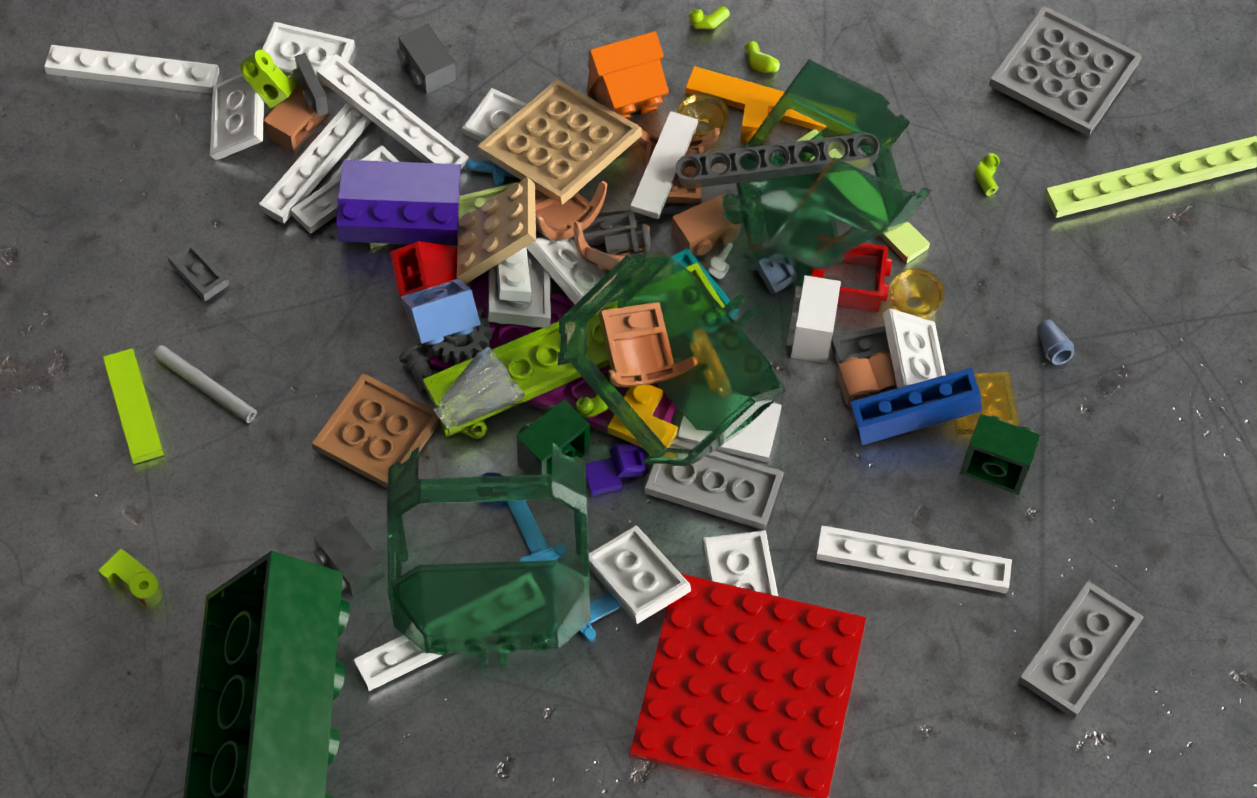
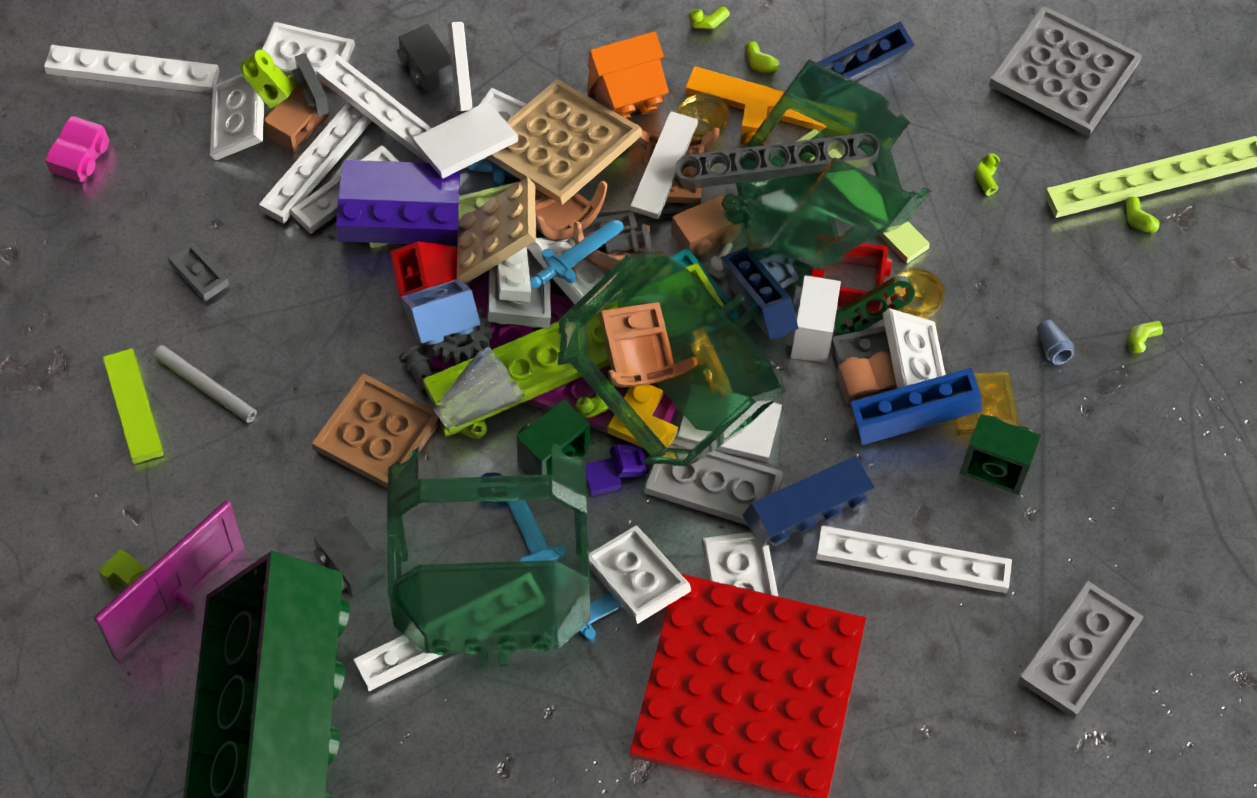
(76, 149): none -> dark pink brick
(170, 582): none -> magenta door
(459, 66): none -> white tile
(465, 139): none -> white tile
(561, 265): none -> dark azure sword
(761, 290): none -> dark blue brick
(808, 502): none -> dark blue brick
(870, 53): none -> dark blue brick
(897, 303): none -> dark green beam
(1140, 219): none -> lime arm
(1140, 333): none -> lime arm

